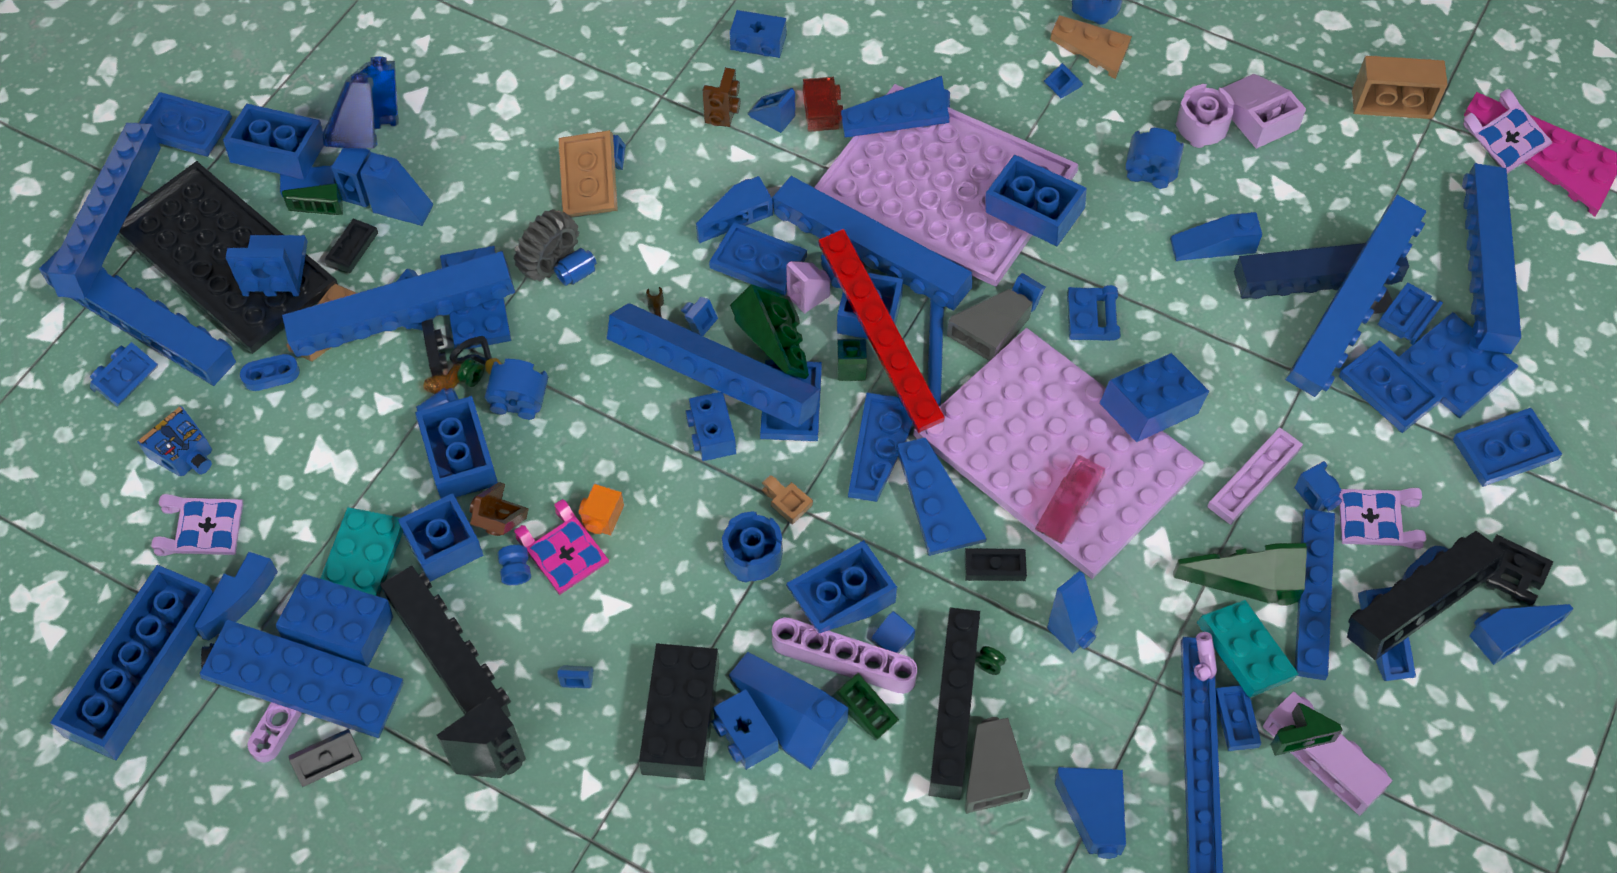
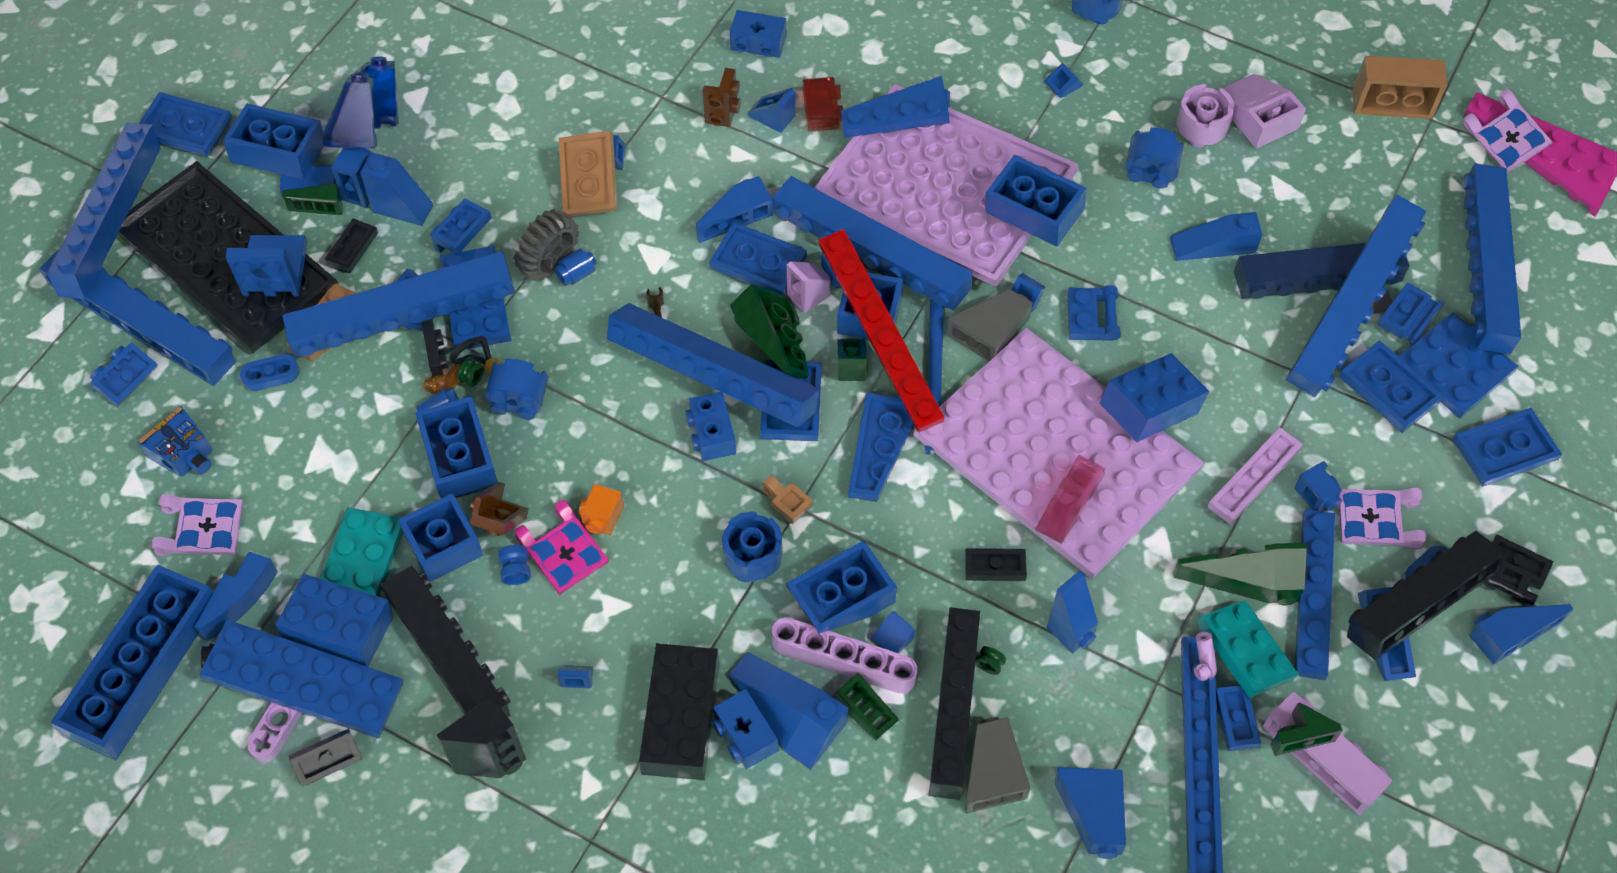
(460, 227): none -> blue bracket
(700, 315): blue tile -> none
(937, 503): blue wing -> none
(1095, 43): medium nougat wing -> none

